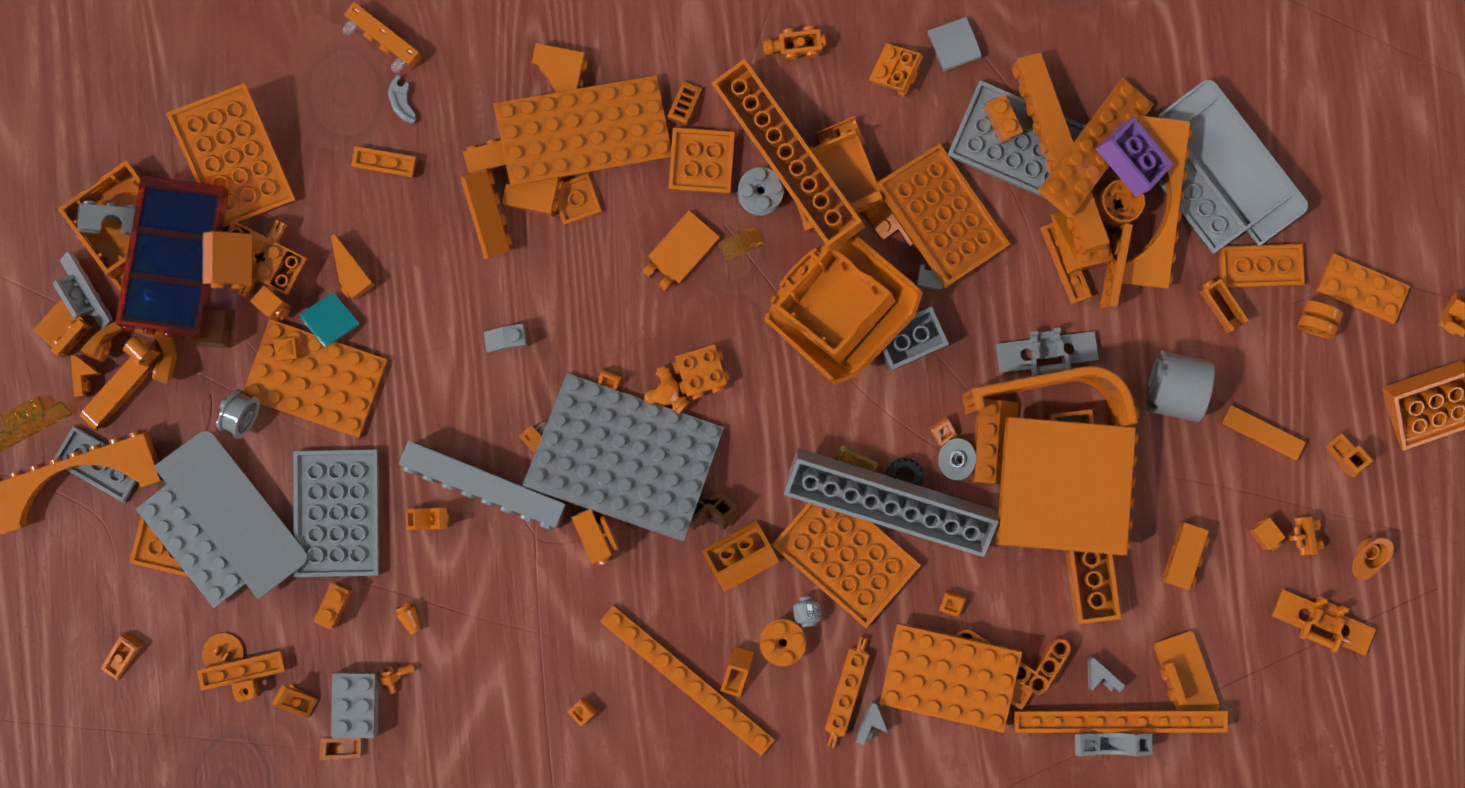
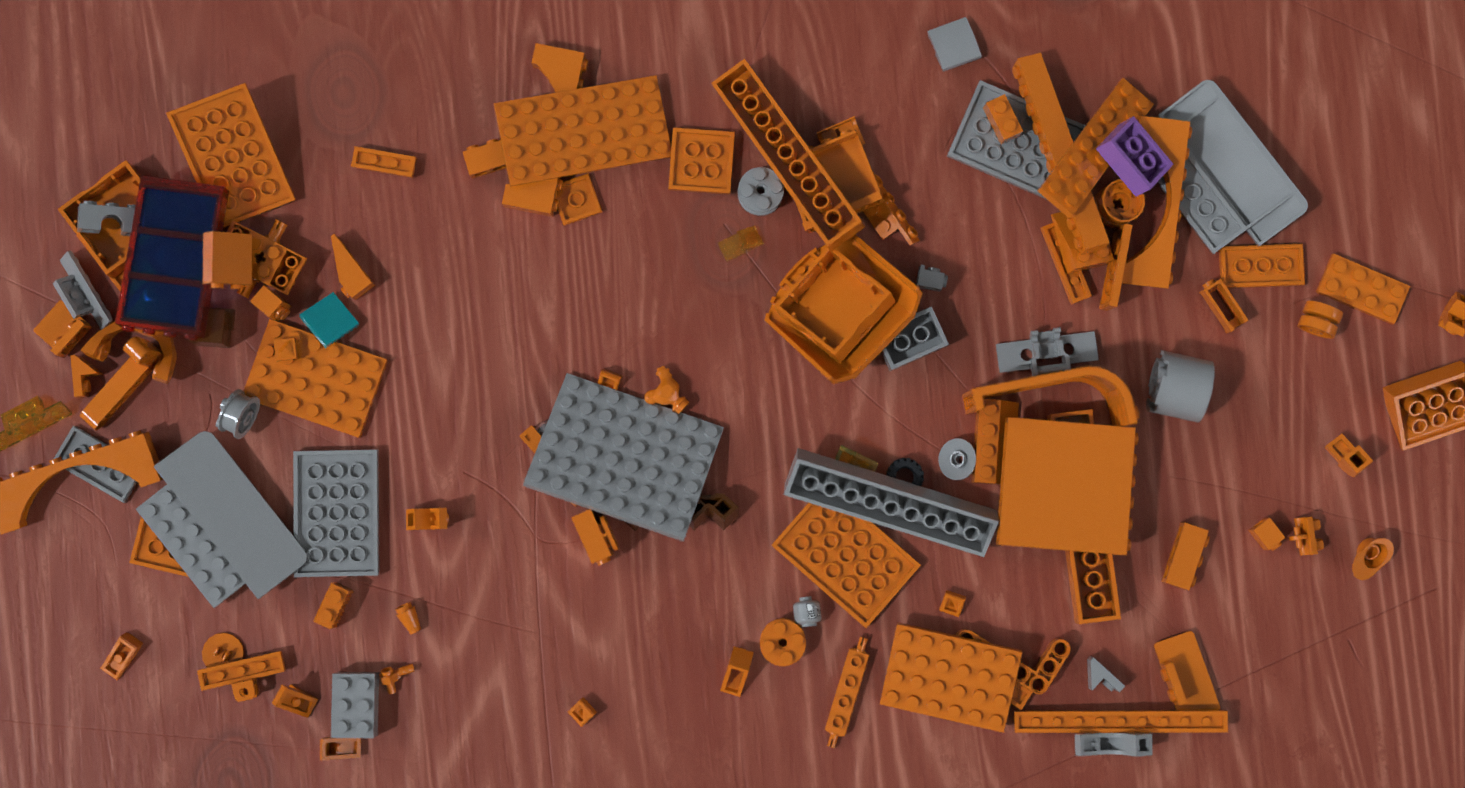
(376, 31): orange piece -> none
(398, 100): light grey piece -> none
(483, 484): light grey brick -> none
(485, 212): orange slope -> none
(505, 338): light grey slope -> none
(672, 116): orange slope -> none
(681, 250): orange tile -> none
(687, 680): orange plate -> none
(701, 371): orange brick -> none
(740, 556): orange slope -> none
(798, 40): orange brick -> none
(871, 718): light grey slope -> none
(896, 68): orange plate -> none
(942, 215): orange plate -> none
(943, 431): orange tile -> none
(1262, 433): orange tile -> none
(1327, 617): orange piece -> none

